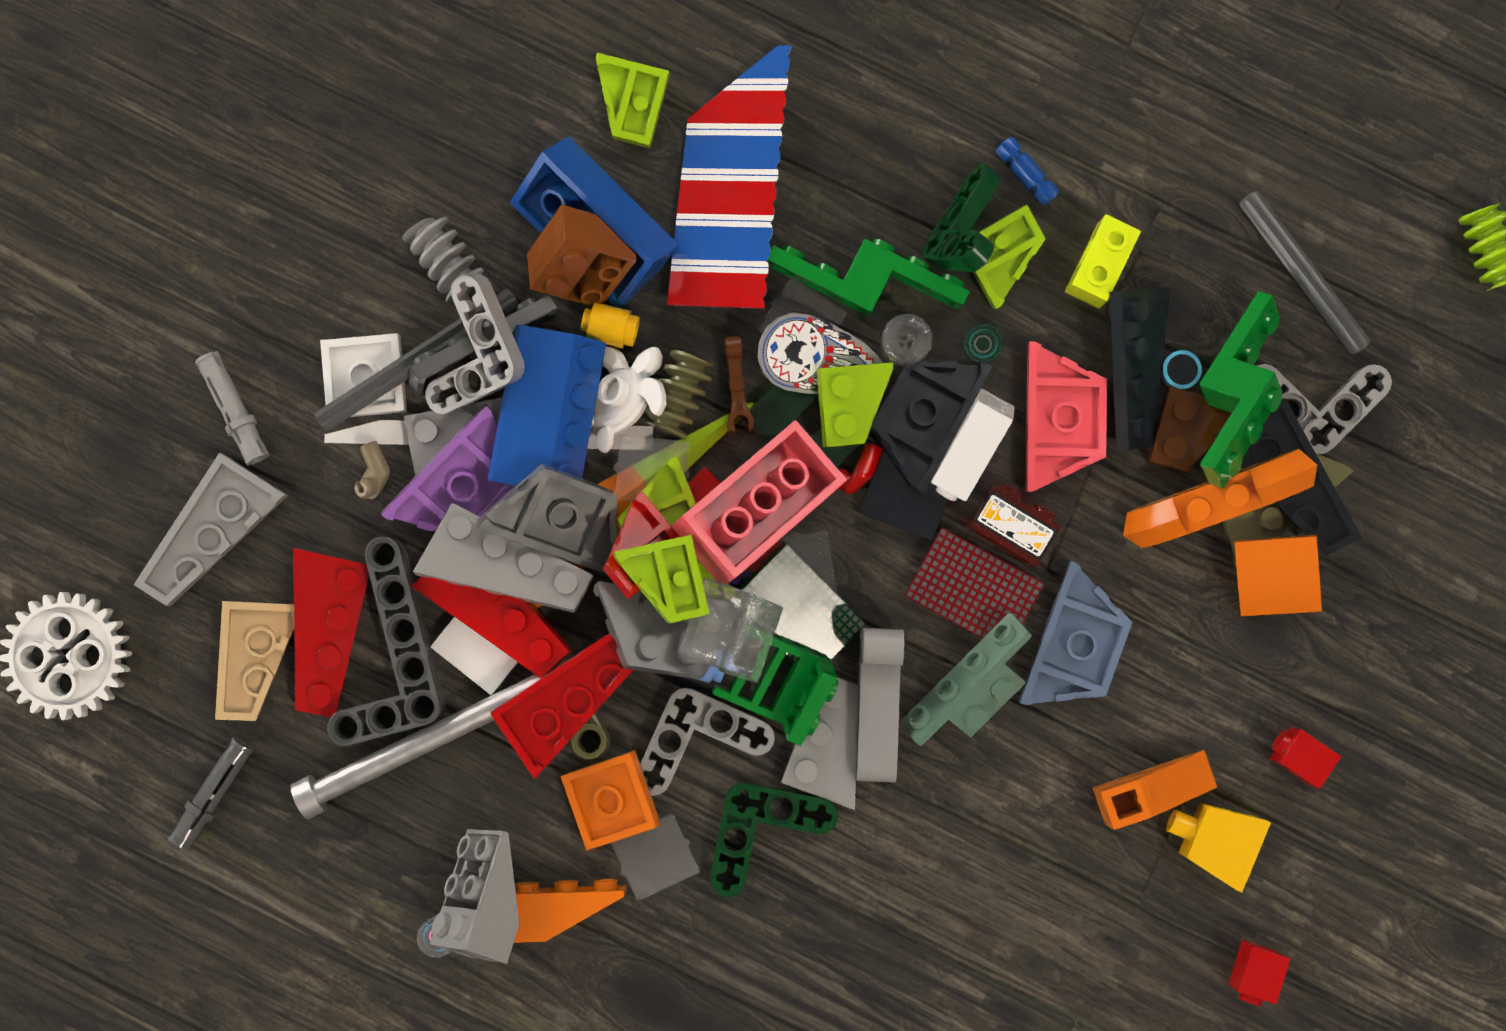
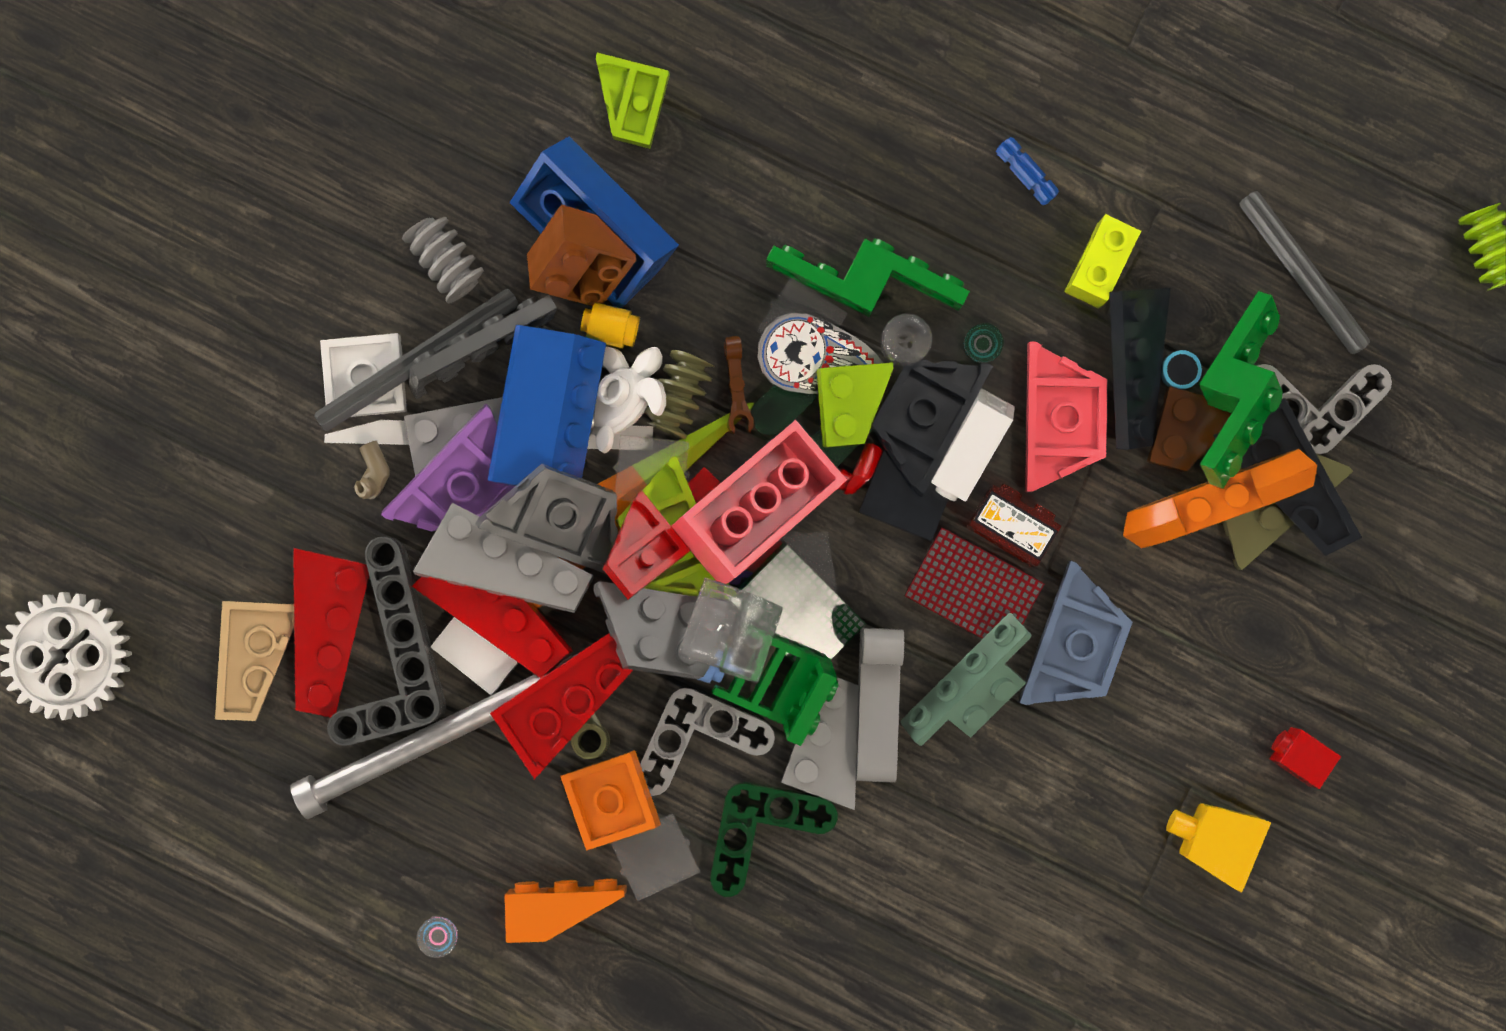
(209, 795): dark grey pin -> none
(211, 523): light grey wing -> none
(235, 415): light grey pin -> none
(480, 899): light grey slope -> none
(488, 362): light grey beam -> none
(667, 577): lime wing -> none
(730, 190): sticker -> none
(952, 241): dark green beam -> none
(1015, 242): lime wing -> none
(1154, 790): orange slope -> none
(1258, 973): red brick -> none
(1278, 575): orange slope -> none

